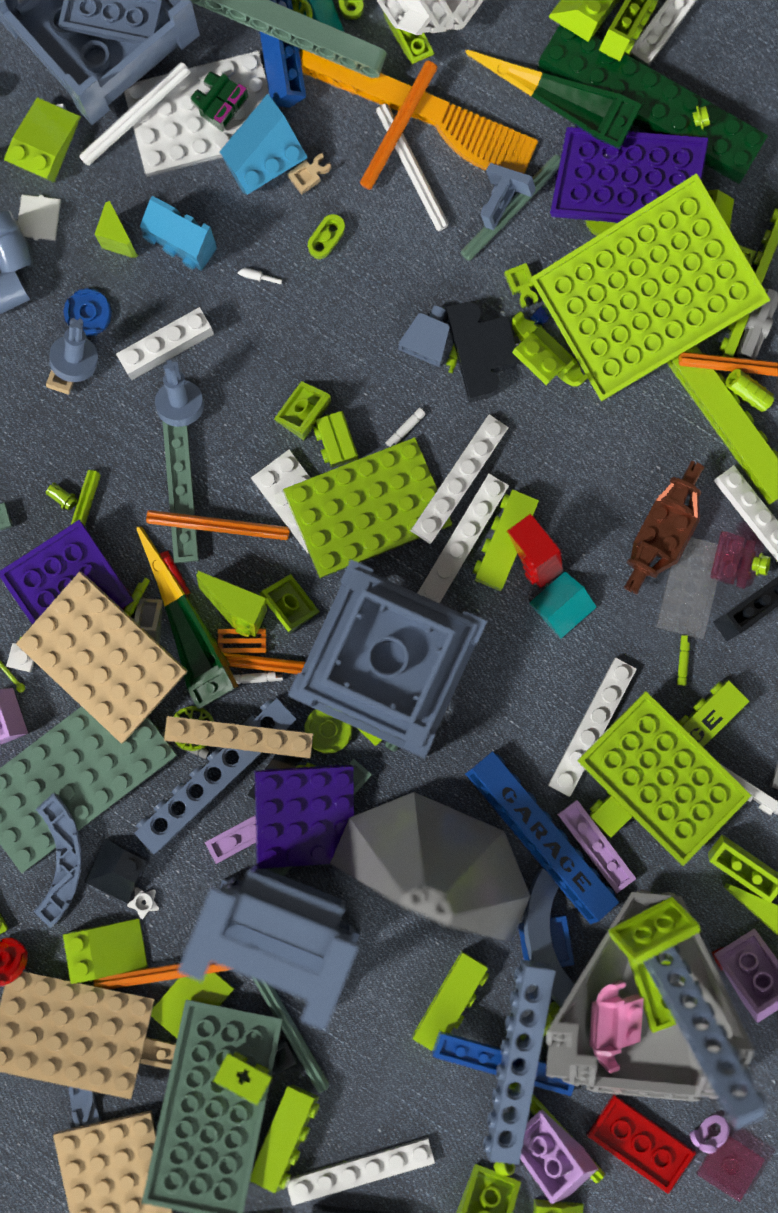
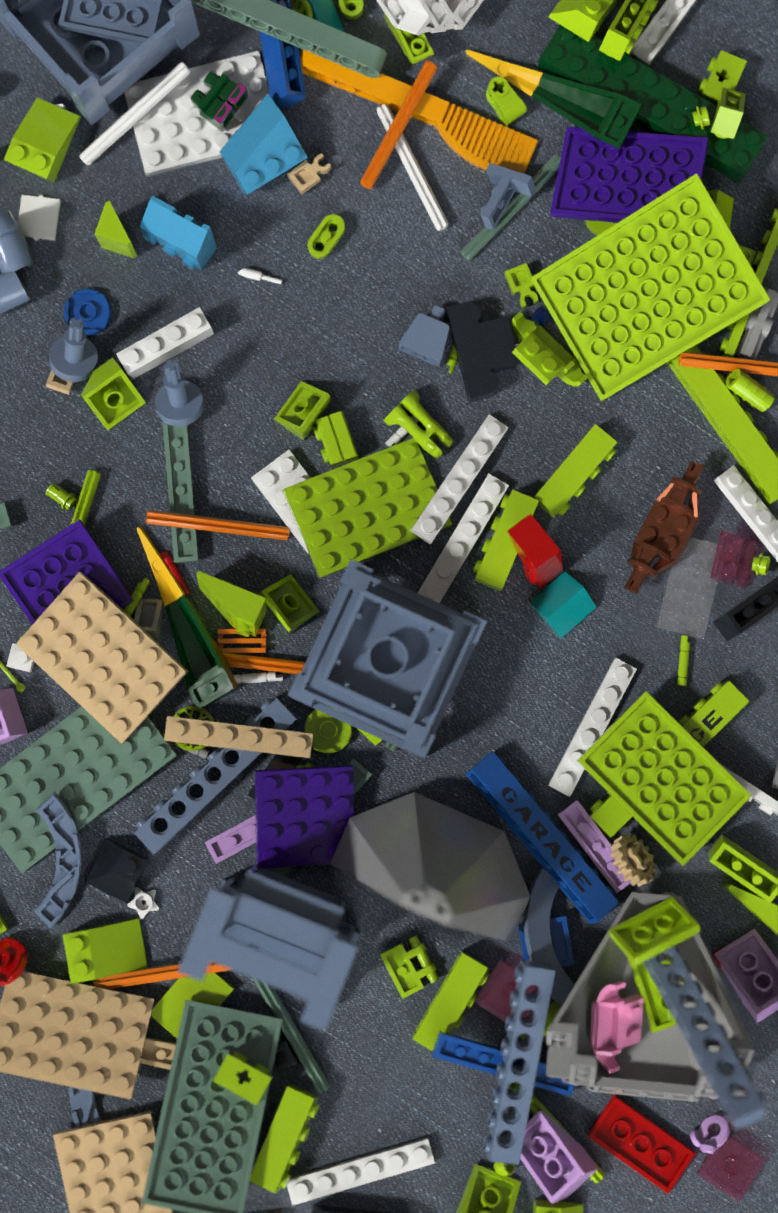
(111, 394): none -> lime slope
(402, 970): none -> lime plate
(423, 438): none -> lime piece
(496, 991): none -> clear pink plate
(507, 103): none -> lime piece
(575, 470): none -> lime brick
(633, 860): none -> tan gear
(725, 67): none -> lime brick
(728, 113): none -> lime slope

